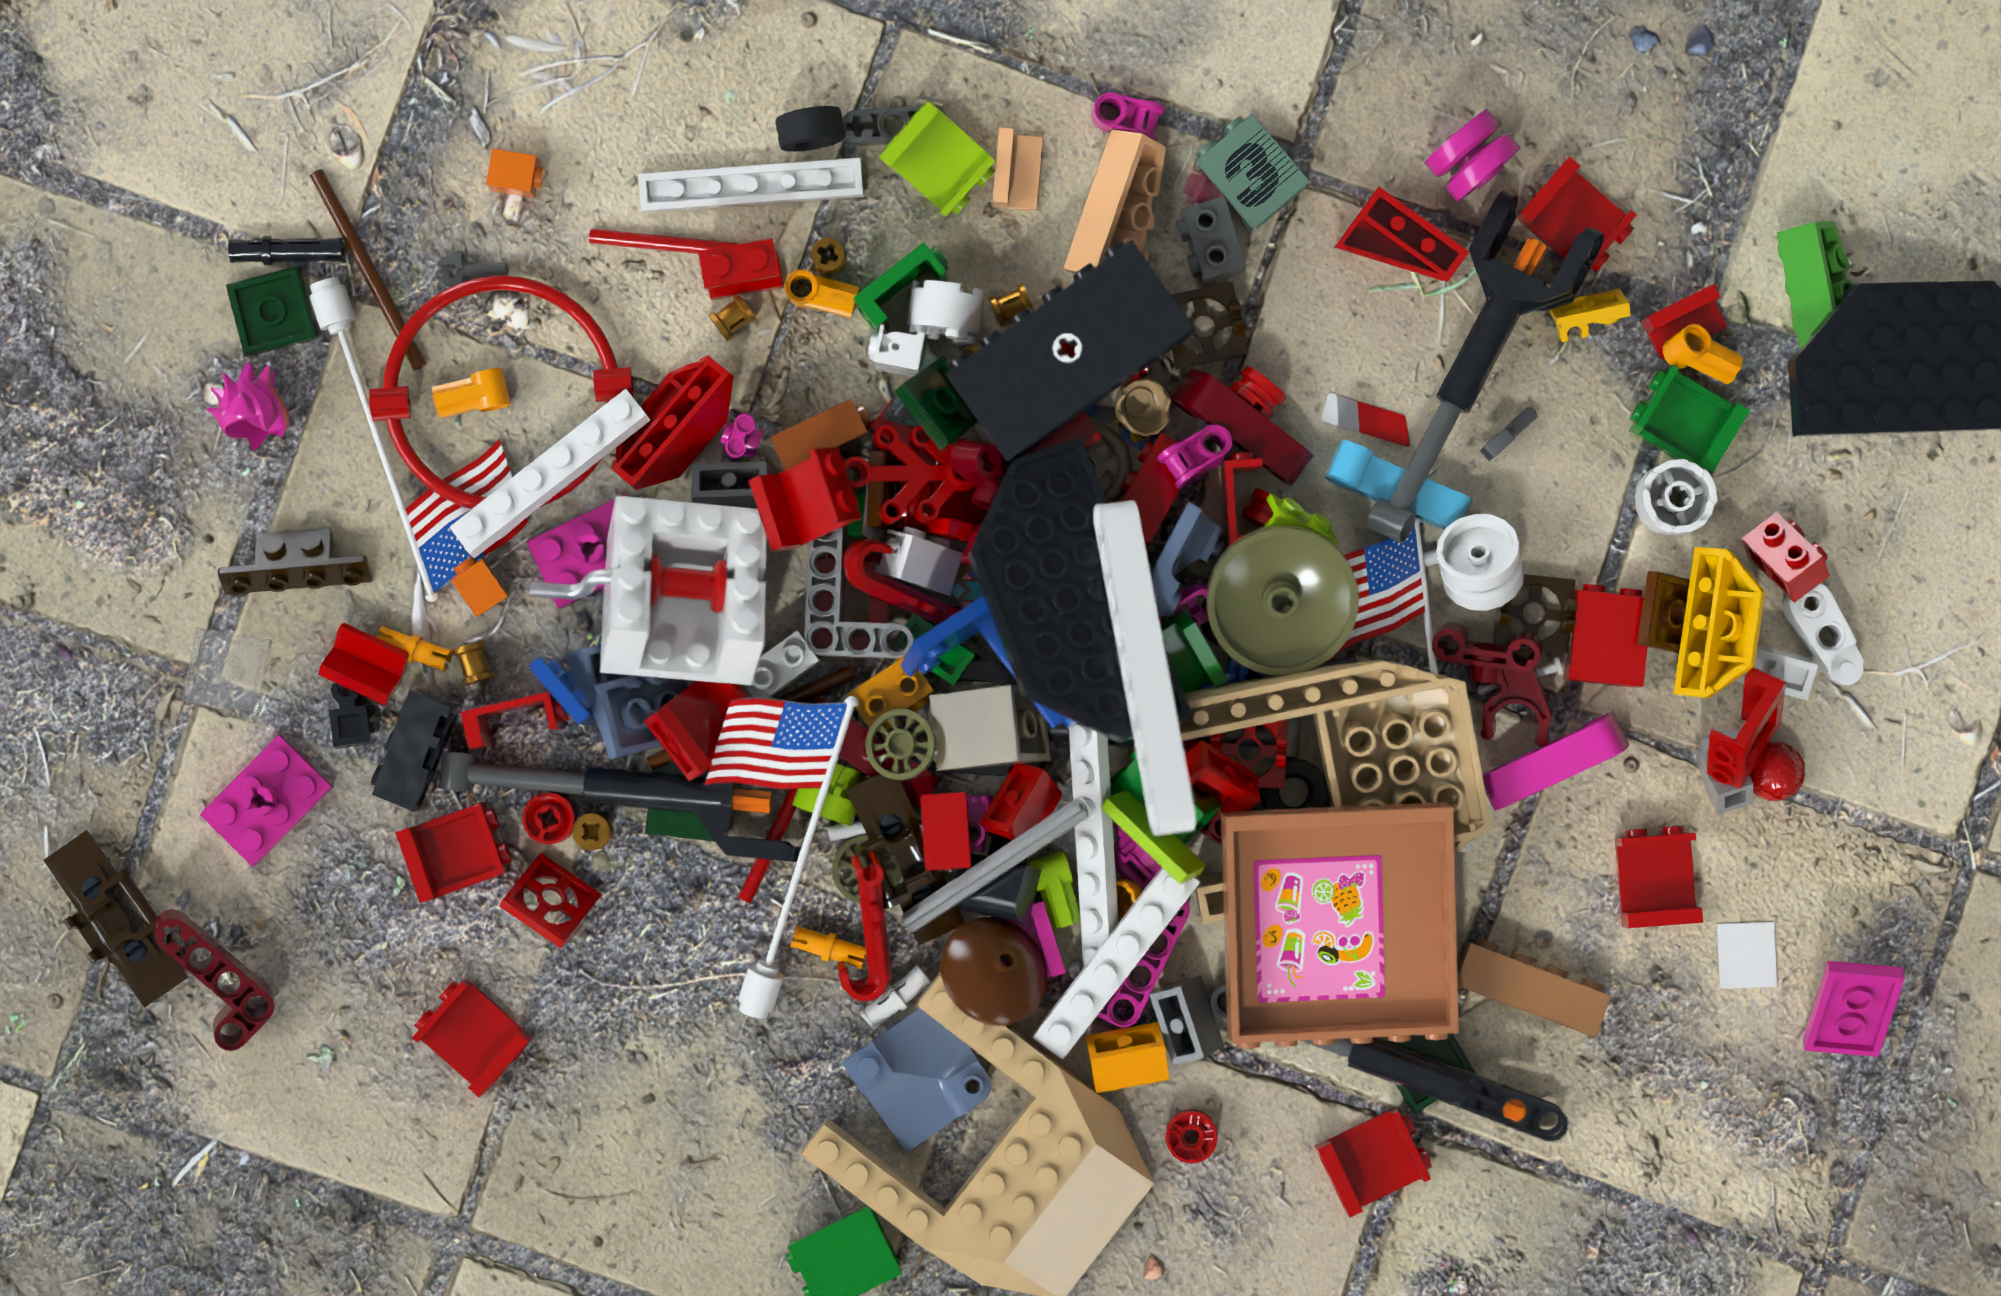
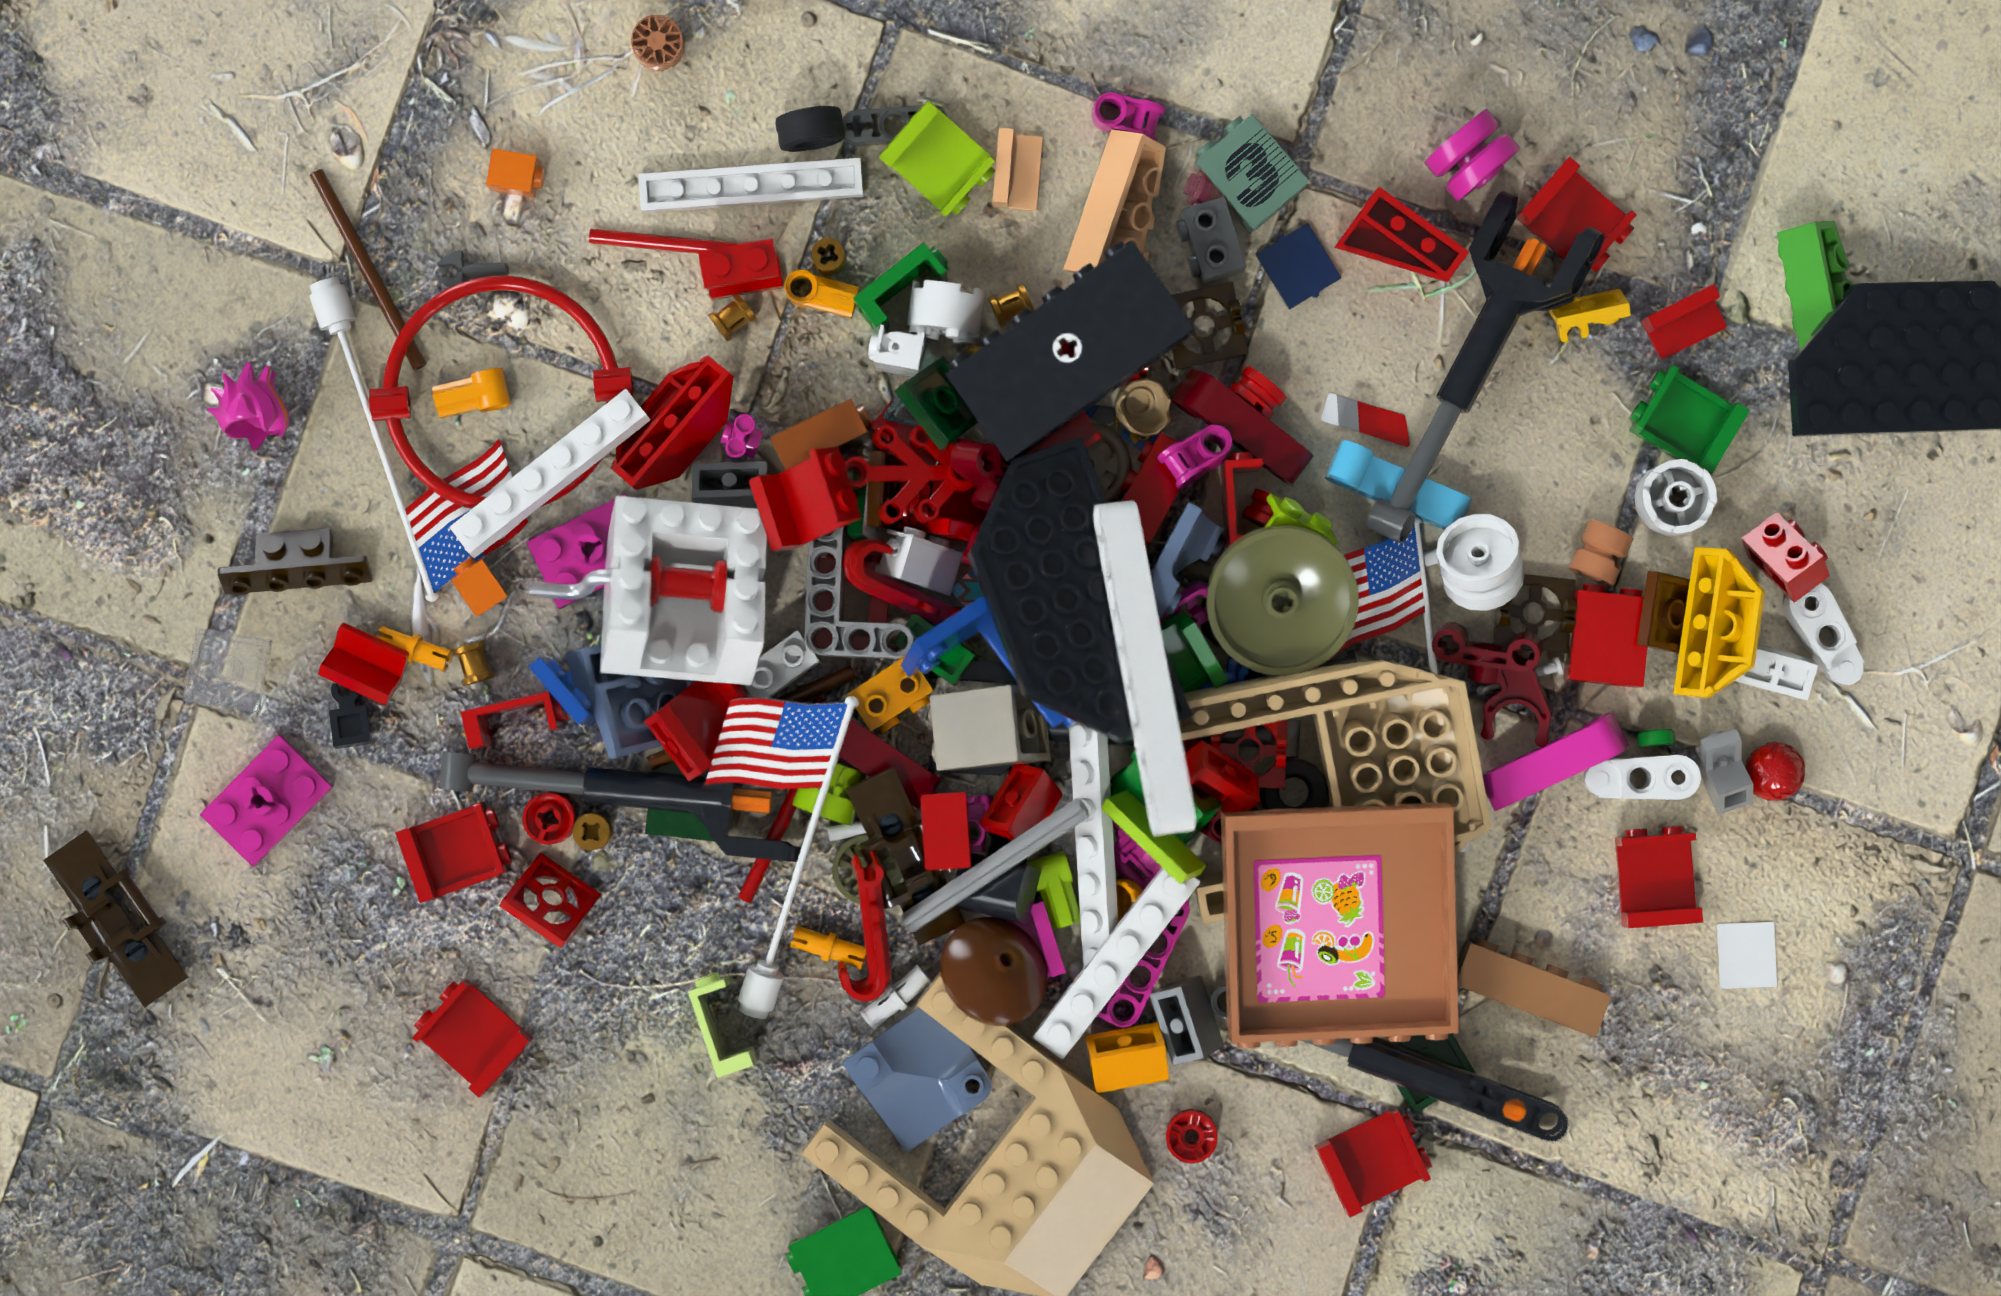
(208, 973): dark red beam -> none
(271, 311): dark green tile -> none
(284, 250): black pin -> none
(414, 750): black wedge -> none
(657, 43): none -> nougat wheel
(722, 1063): none -> yellowish green panel
(900, 744): olive wheel -> none
(1298, 266): none -> dark blue piece
(1508, 434): dark grey bar -> none
(1601, 553): none -> nougat wheel
(1612, 777): none -> white piece
(1656, 738): none -> green tile
(1696, 349): light orange piece -> none
(1762, 708): red panel -> none
(1853, 1008): dark pink plate -> none

